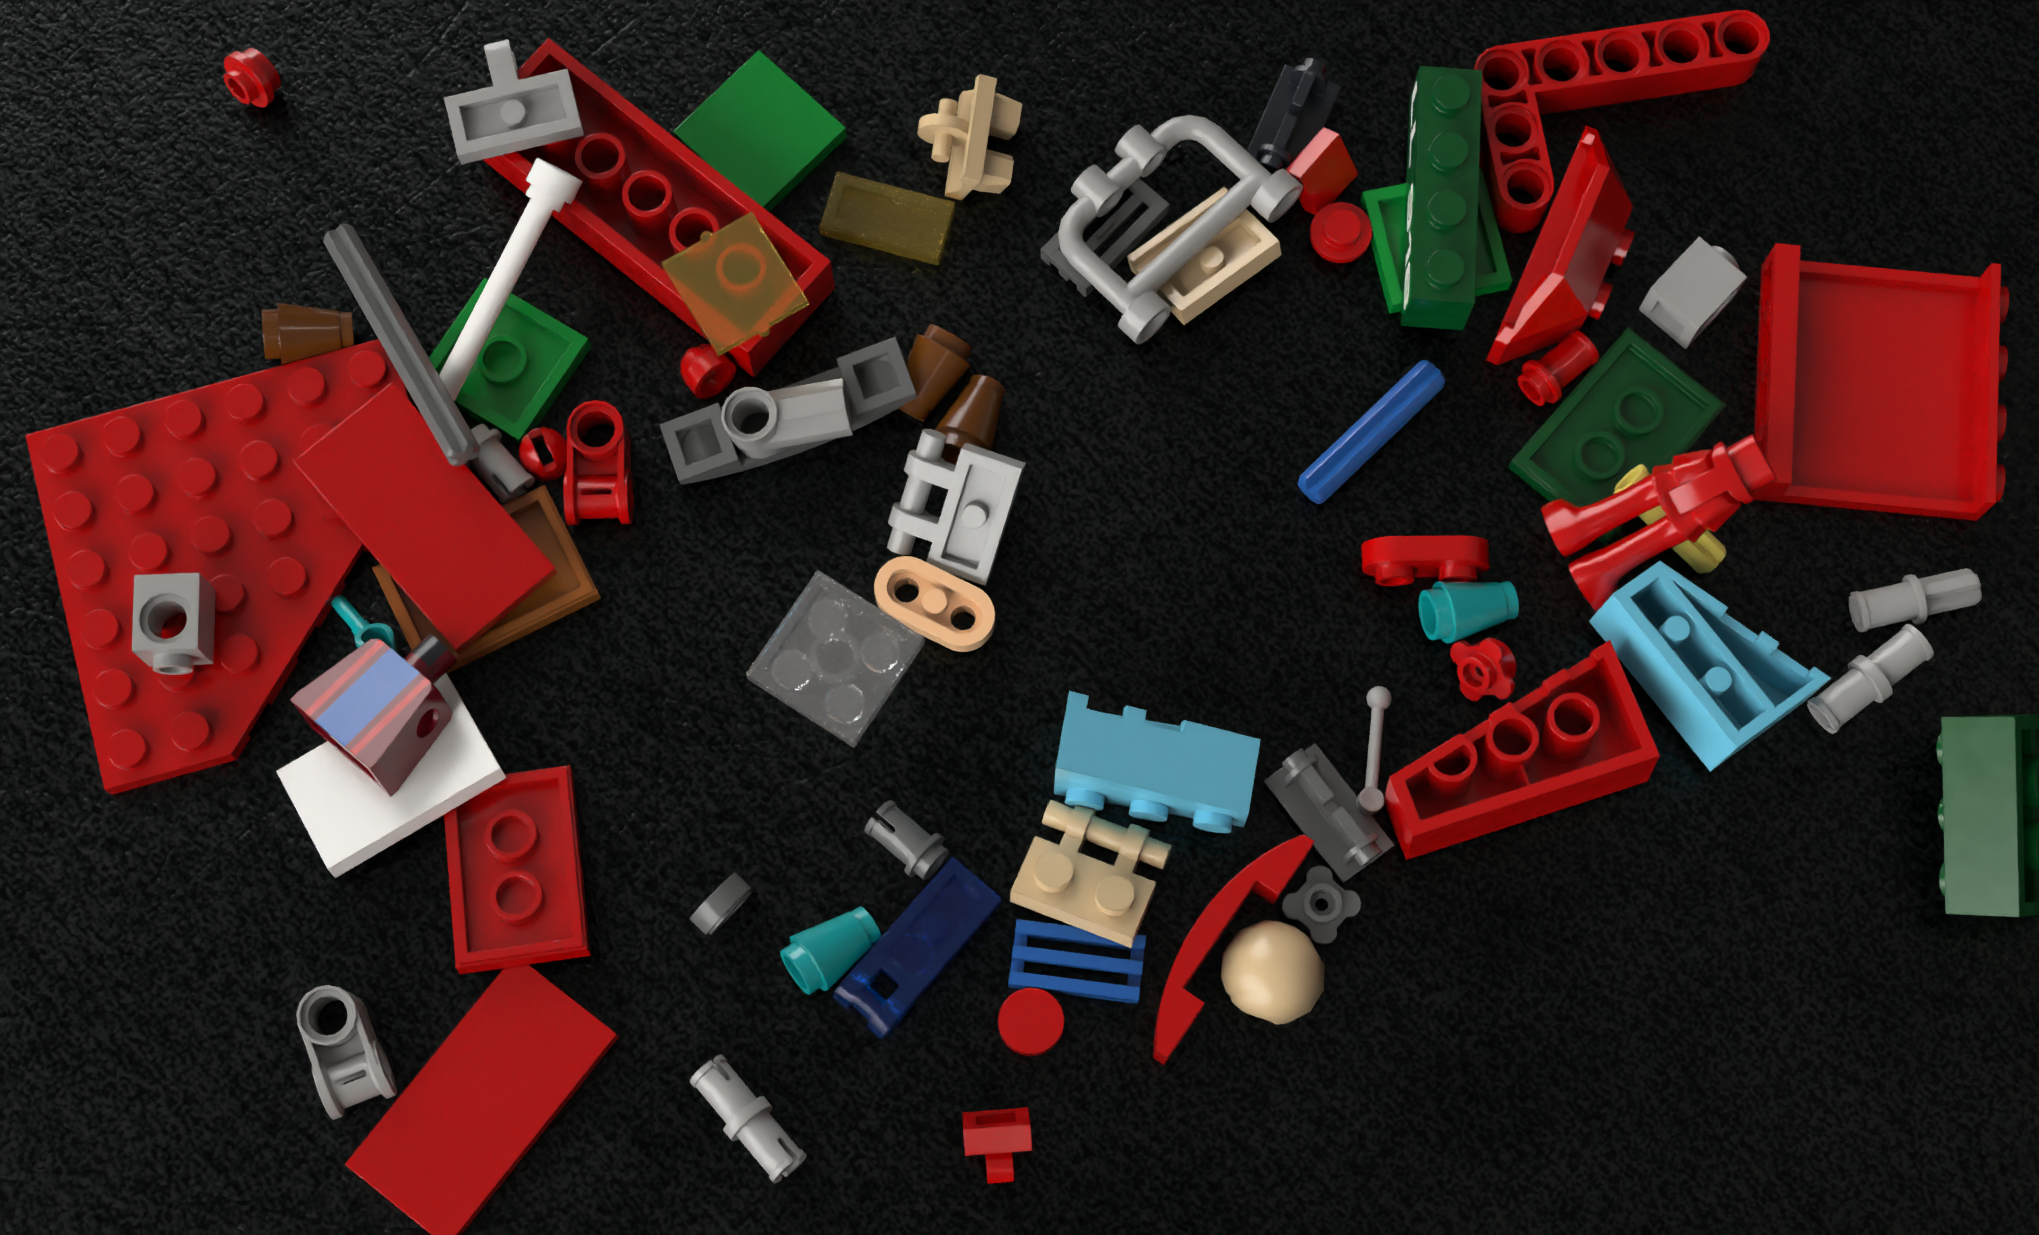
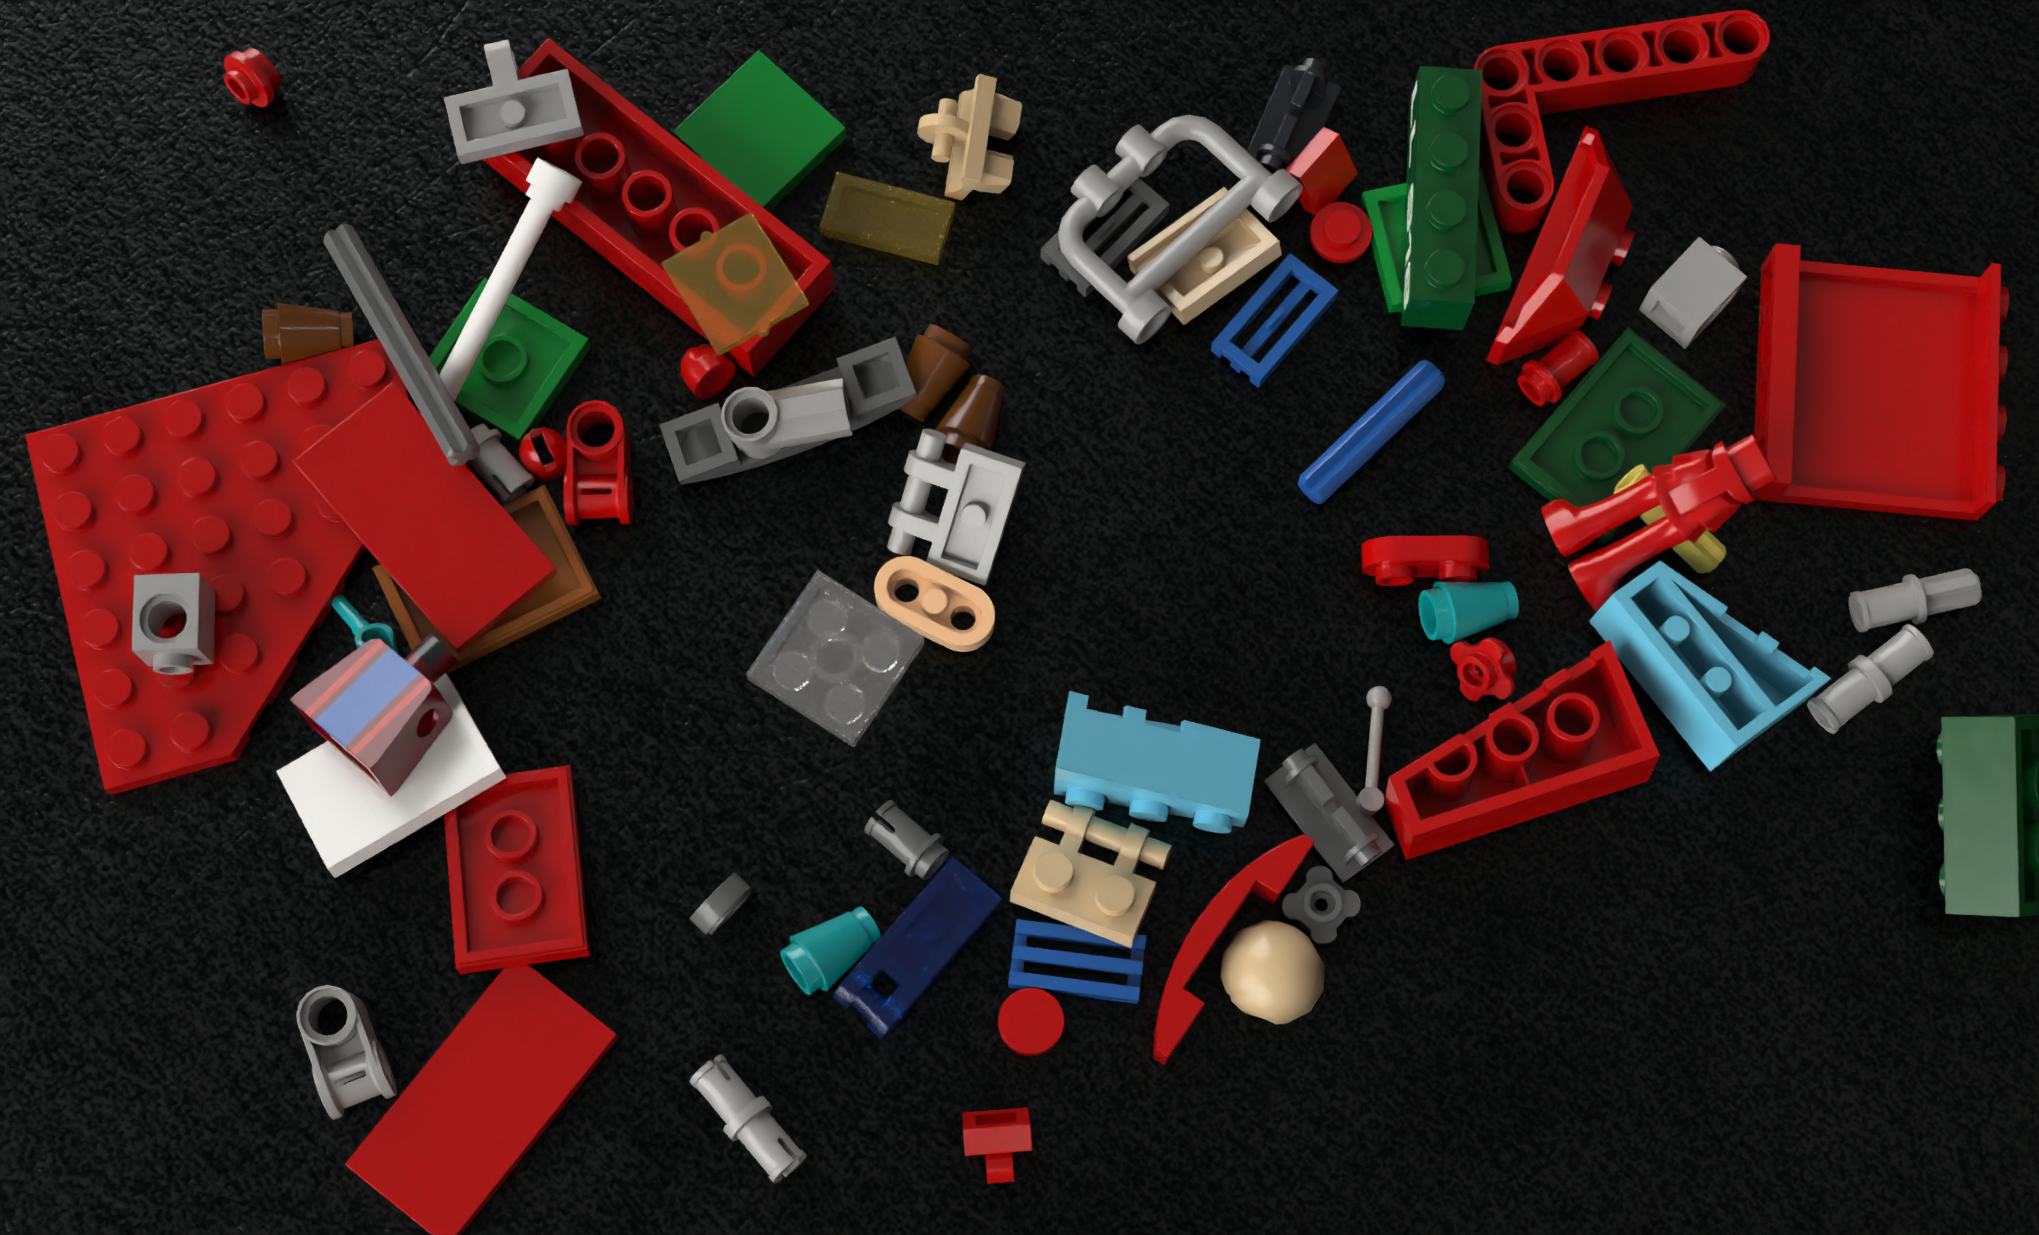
(1242, 358): none -> blue tile

